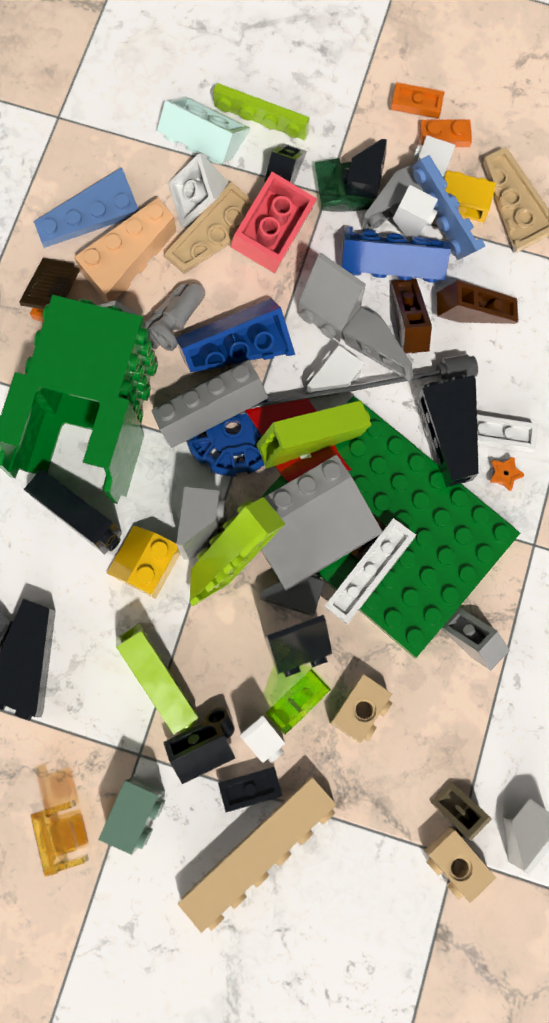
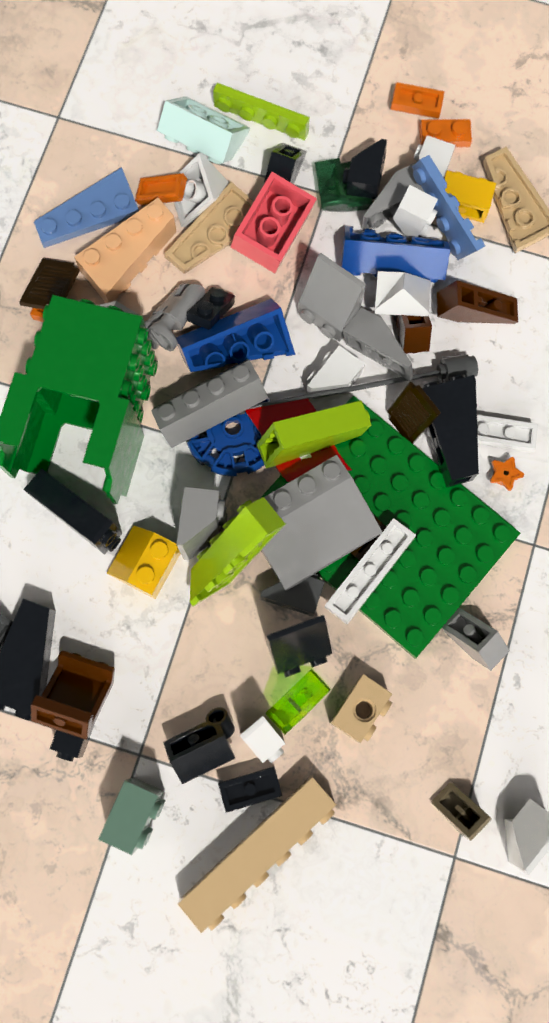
(58, 837): clear yellow panel -> none
(68, 745): none -> black brick
(73, 695): none -> reddish brown panel
(156, 679): lime slope -> none
(166, 188): none -> orange tile
(210, 308): none -> black plate
(402, 294): none -> white slope
(412, 412): none -> dark brown window
(475, 874): tan brick -> none

